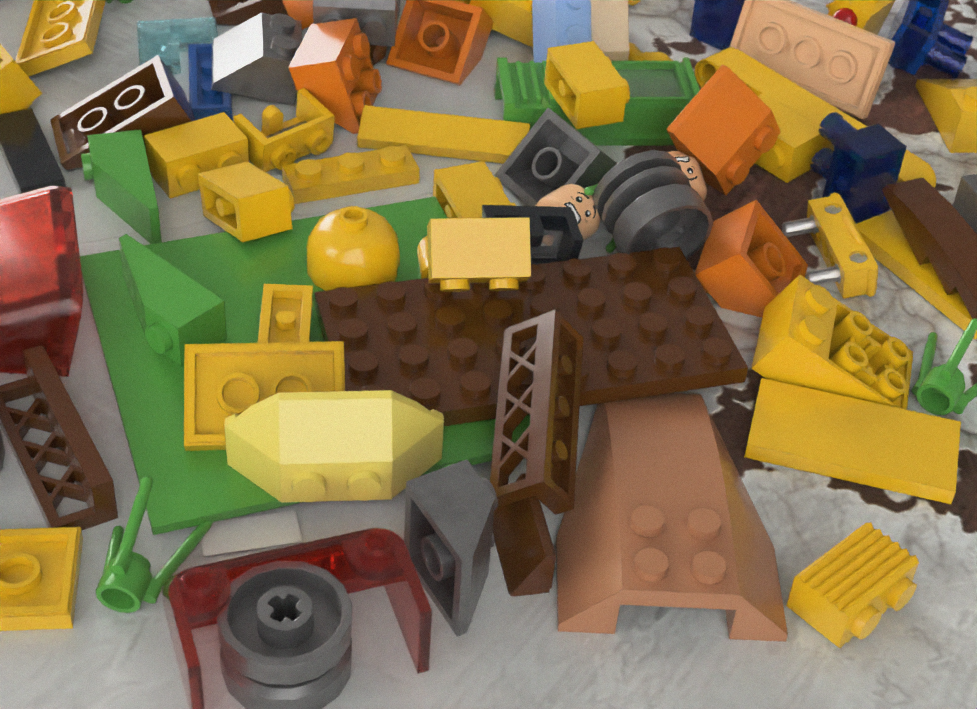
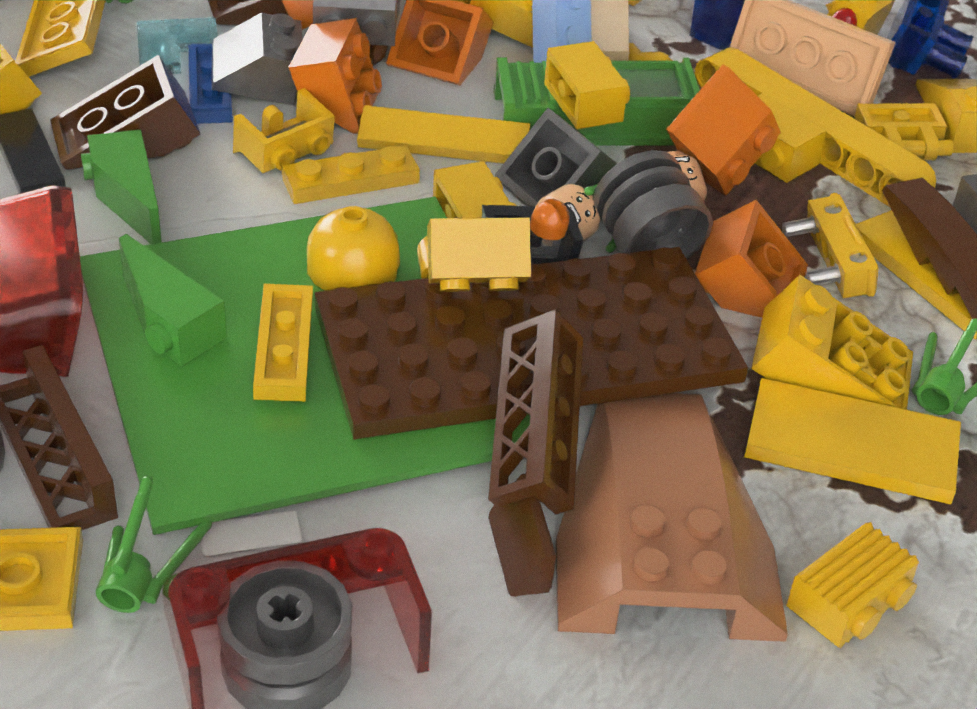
(193, 148): yellow brick -> none
(234, 376): yellow tile -> none
(246, 201): yellow brick -> none
(334, 444): light yellow wedge -> none
(451, 538): flat silver slope -> none
(550, 220): none -> orange hinge
(858, 165): clear blue brick -> none
(910, 125): none -> yellow plate

